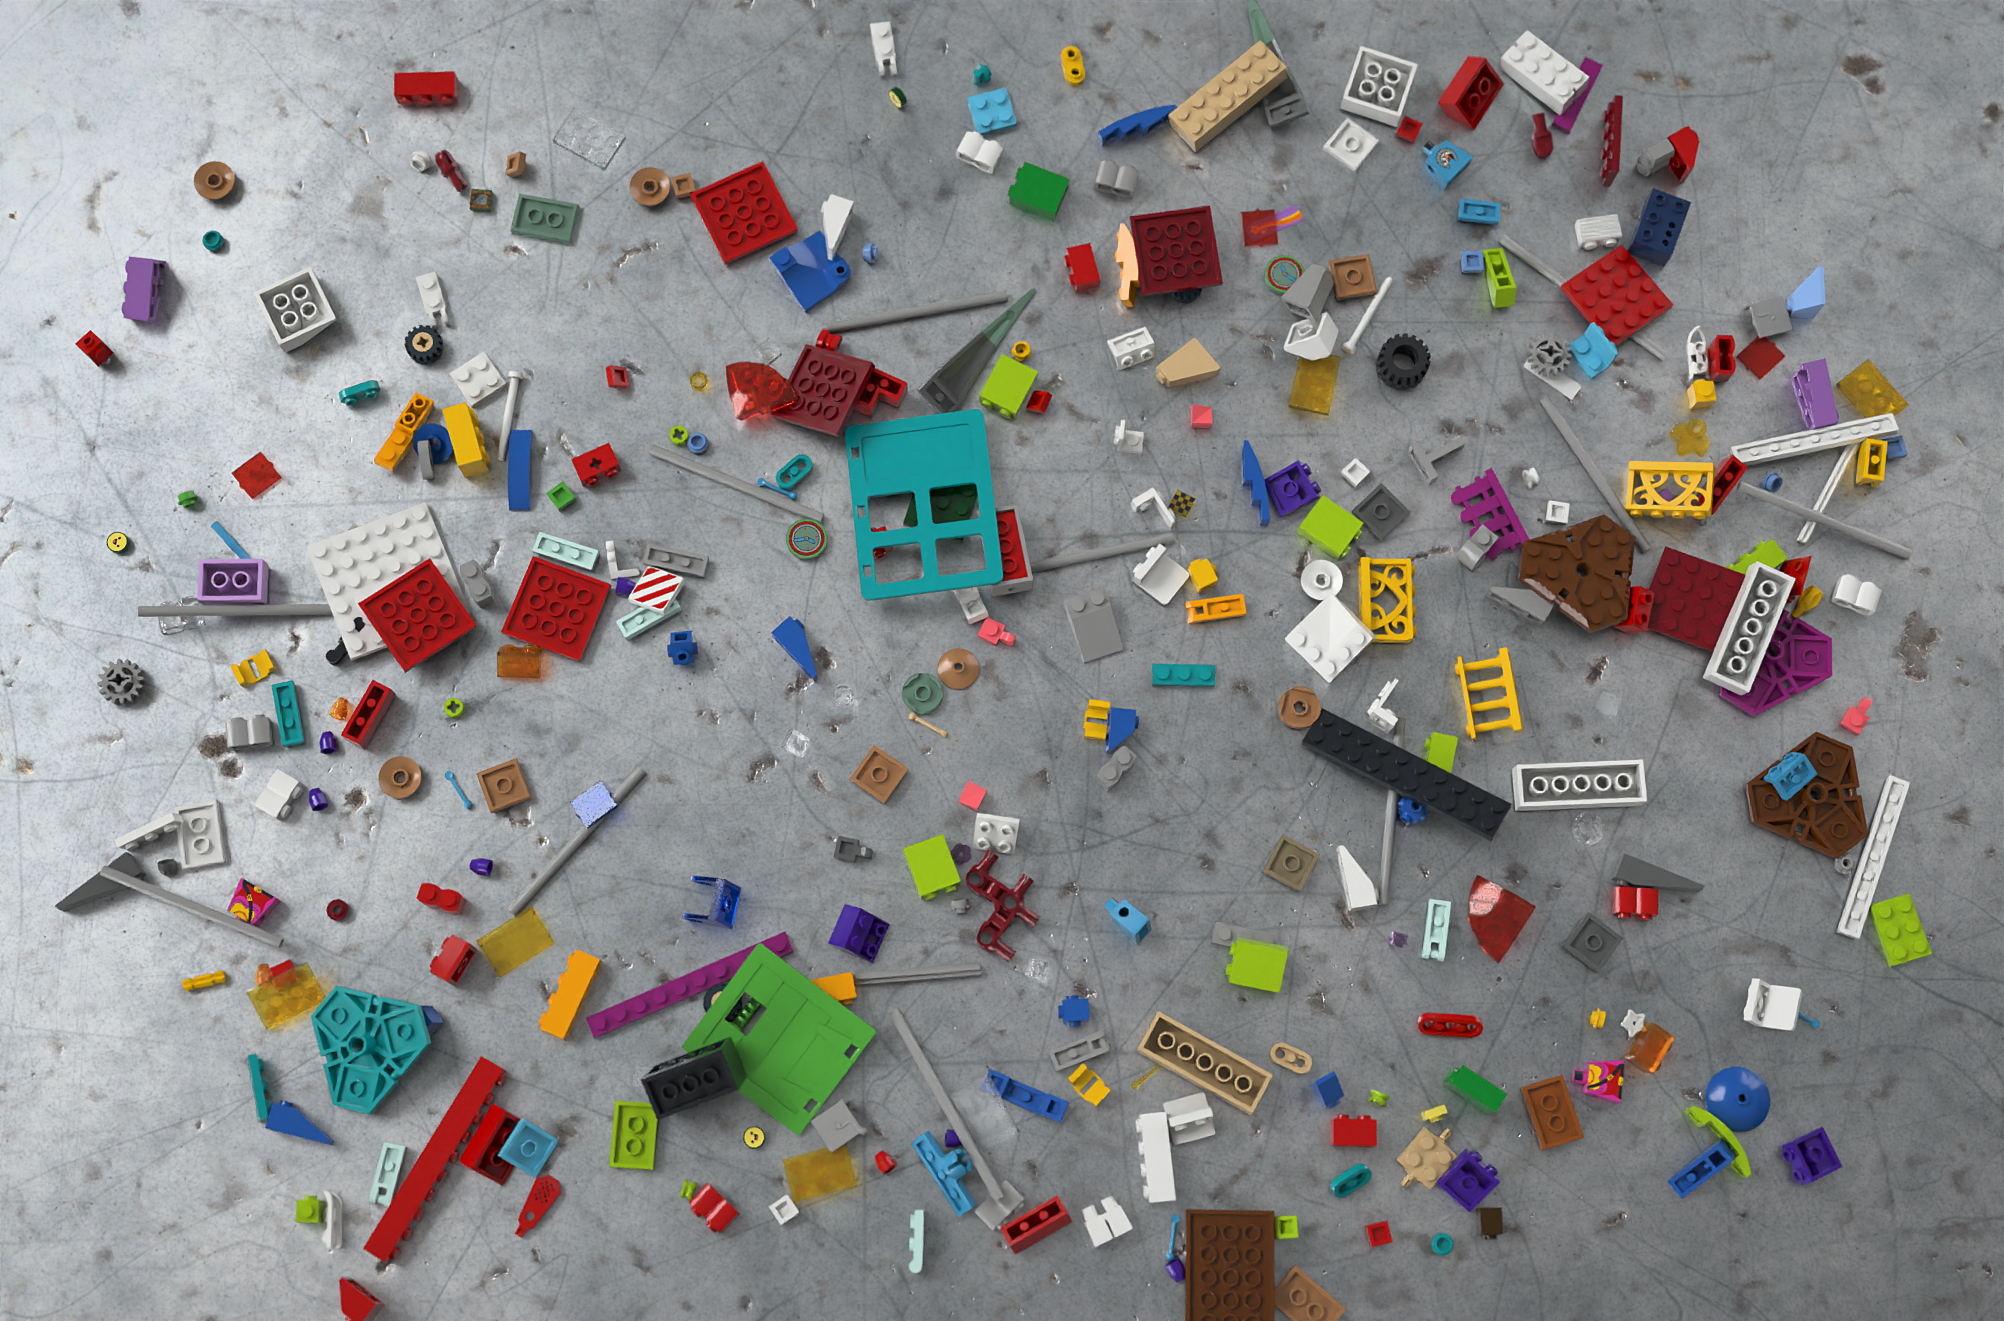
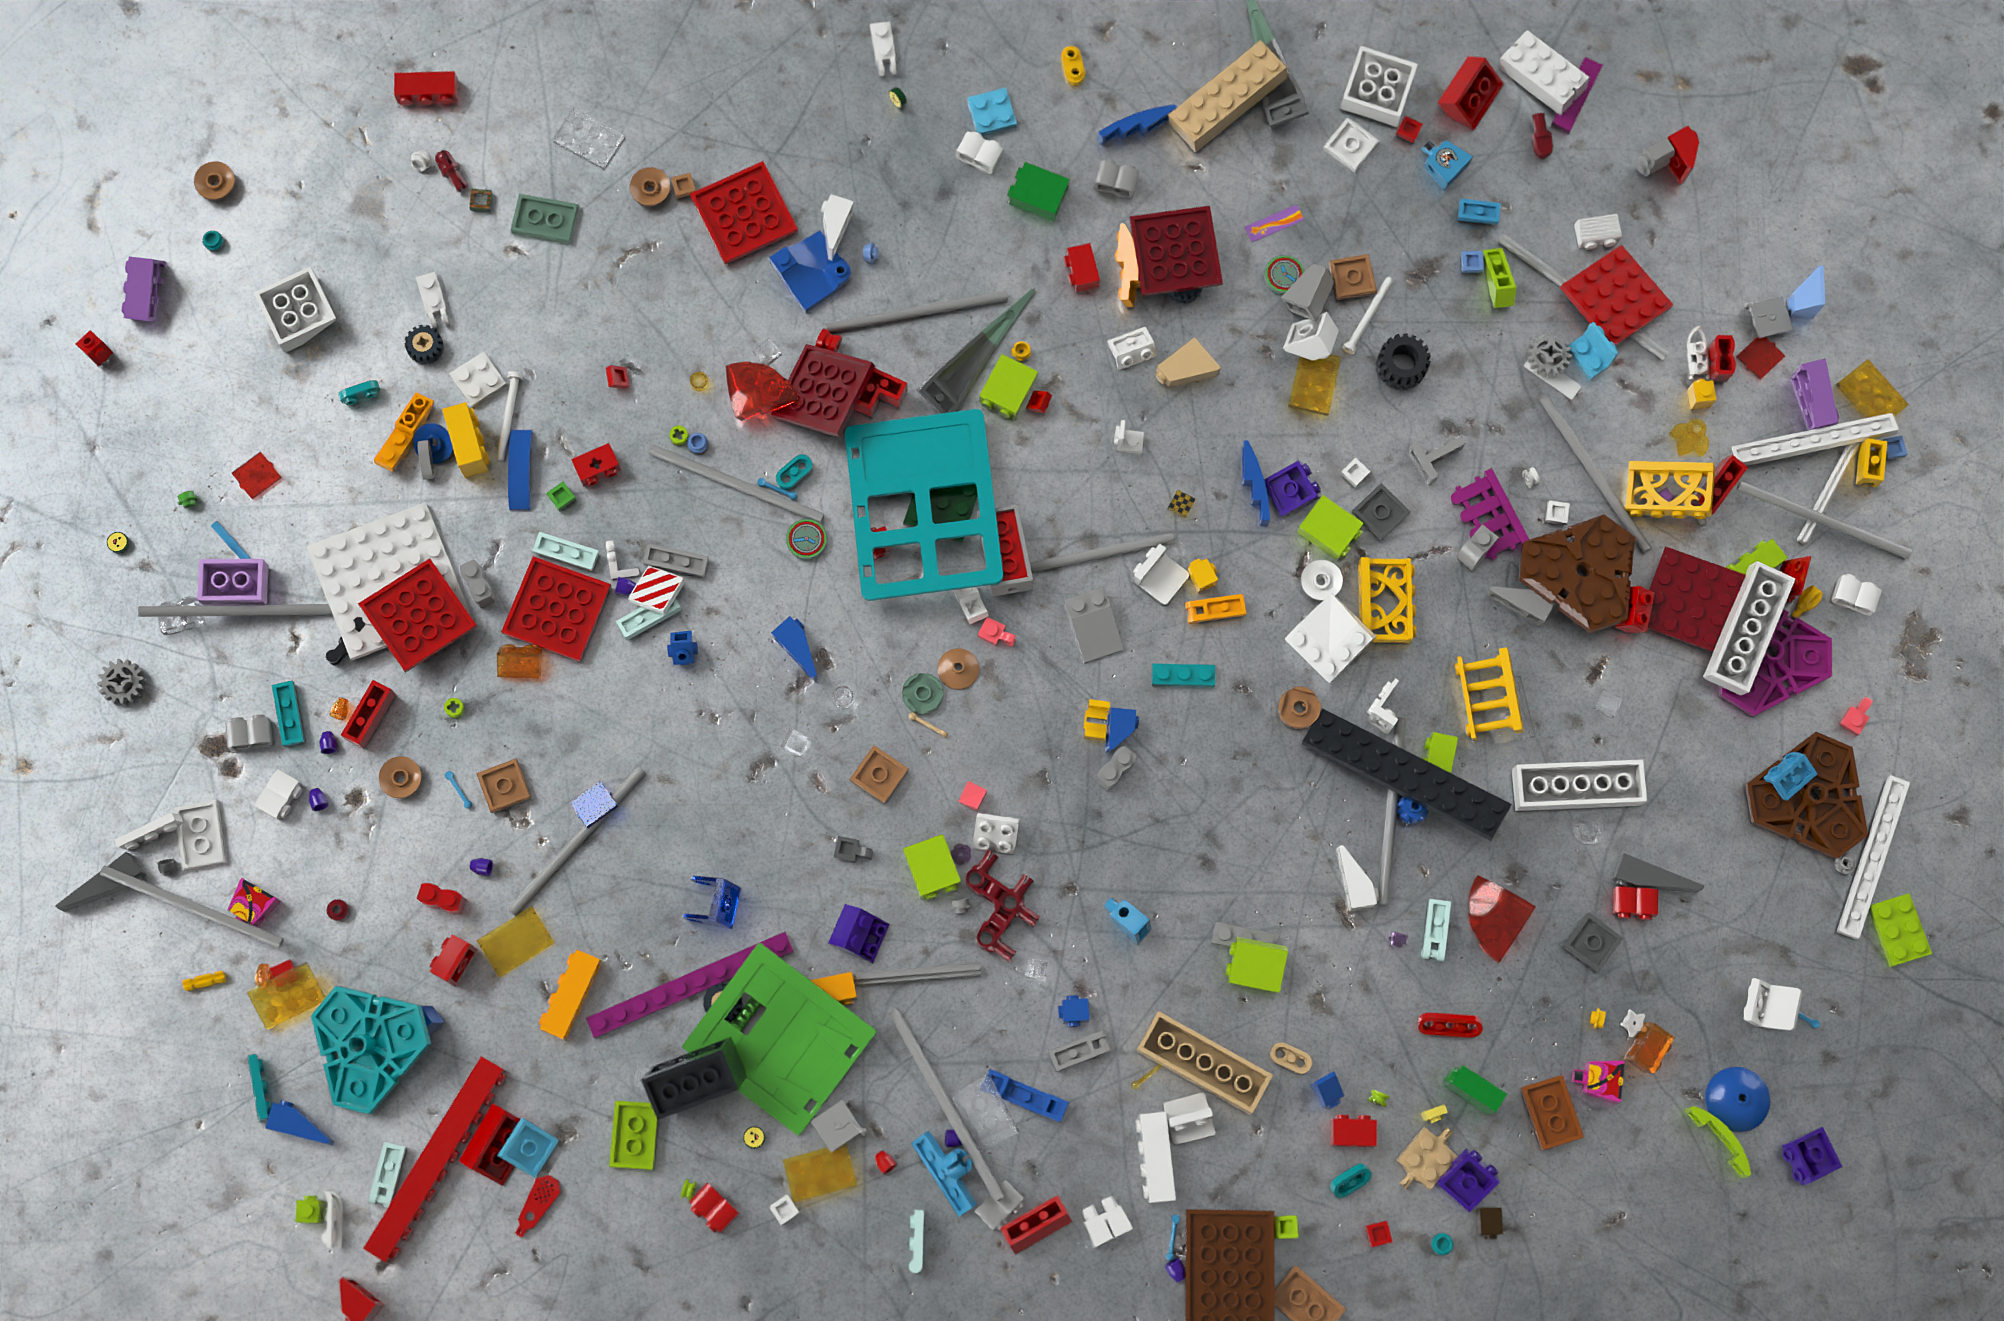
(244, 672): yellow piece -> none
(516, 164): medium nougat plate -> none
(981, 74): teal plate -> none
(1081, 1078): yellow piece -> none
(1145, 500): white bracket -> none
(1201, 416): coral slope -> none
(1259, 227): clear red piece -> none
(1291, 863): dark tan plate -> none
(1612, 136): dark red plate -> none
(1658, 227): dark blue piece -> none
(1702, 1168): blue slope -> none
(1772, 482): medium blue plate -> none

